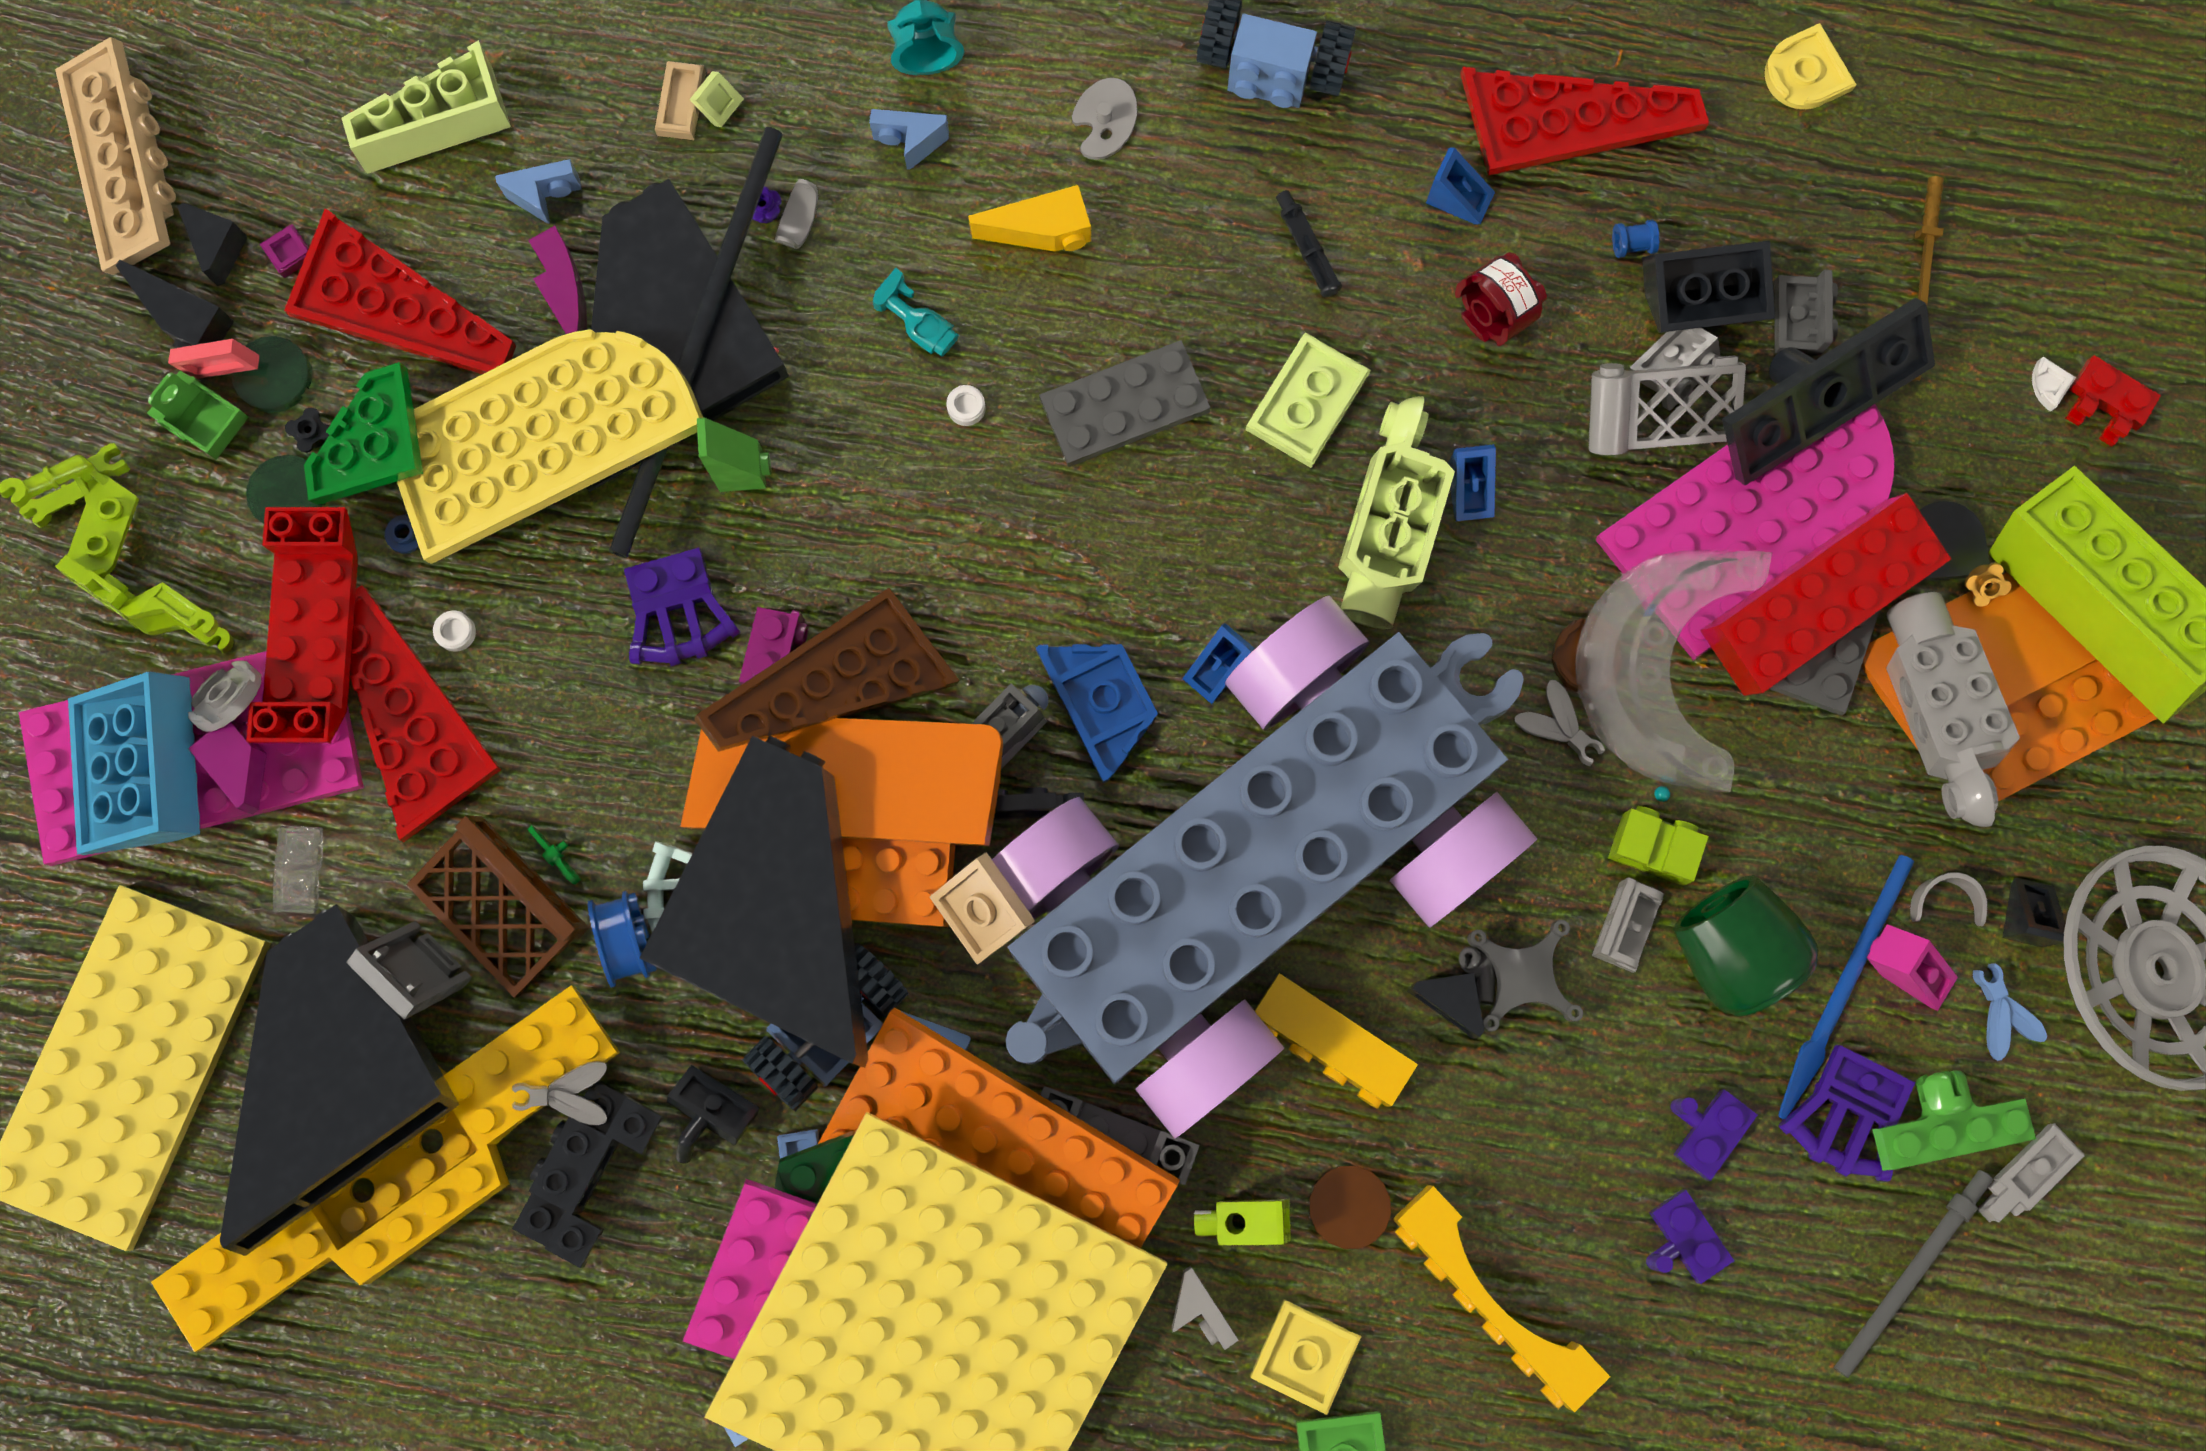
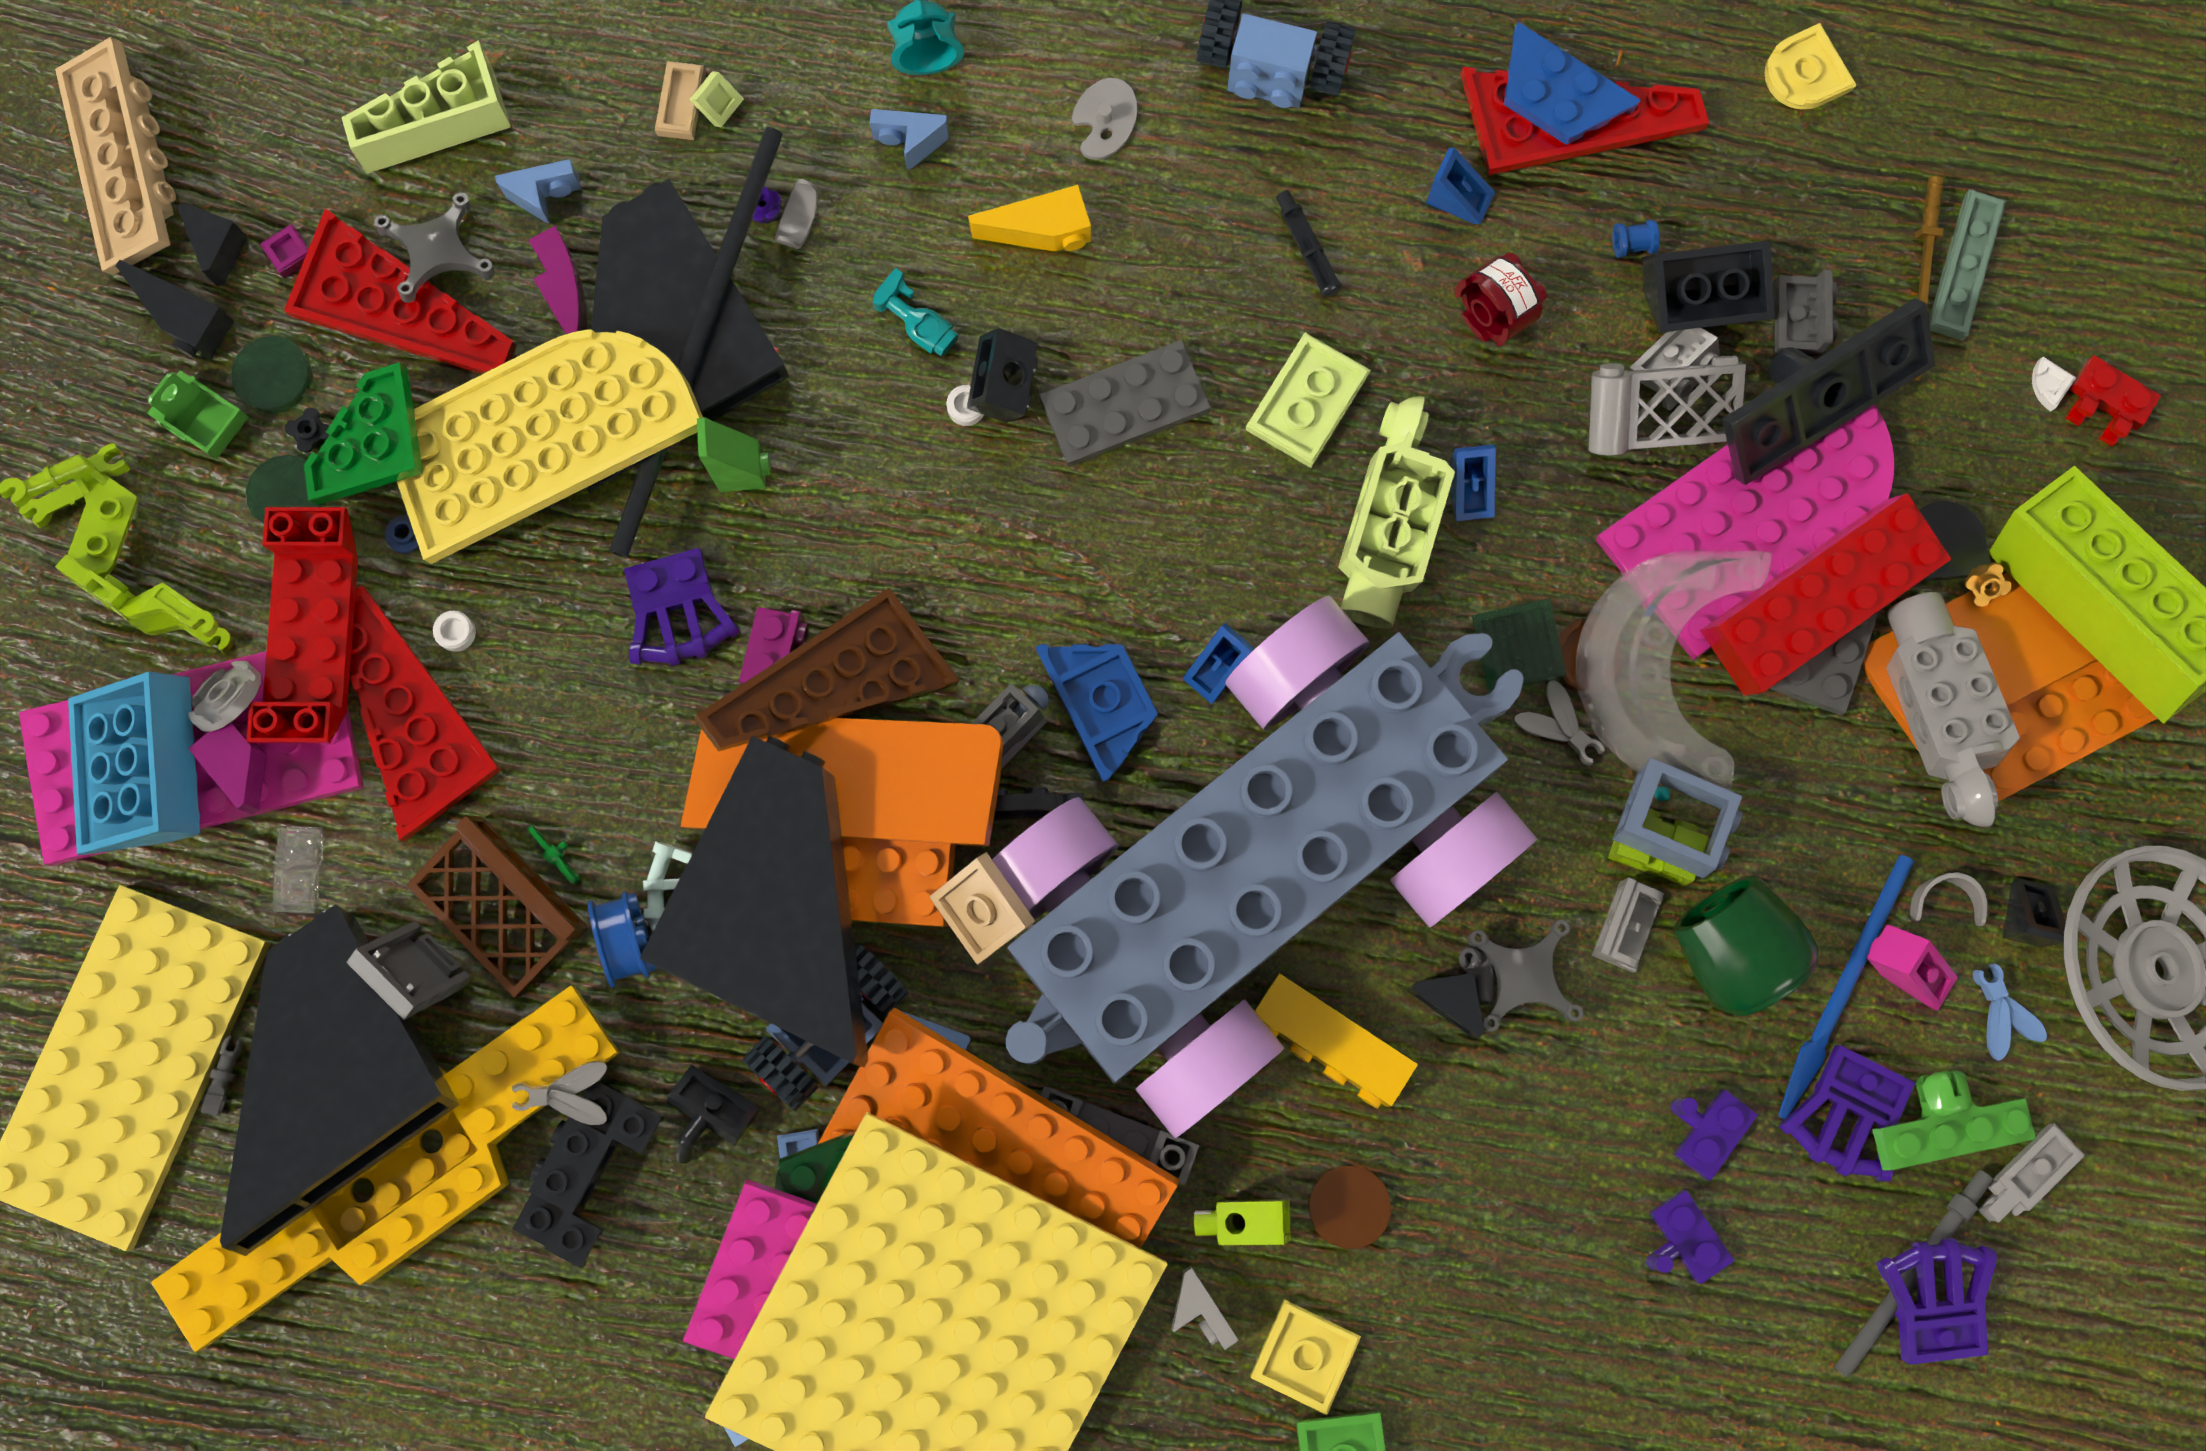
(214, 359): coral tile -> none
(222, 1076): none -> dark grey piece
(434, 247): none -> dark grey piece
(989, 390): none -> black brick
(1522, 640): none -> clear green tile
(1559, 89): none -> blue wing
(1566, 1371): yellow arch -> none
(1635, 836): none -> sand blue window
(1946, 1327): none -> dark purple plate
(1966, 264): none -> sand green tile

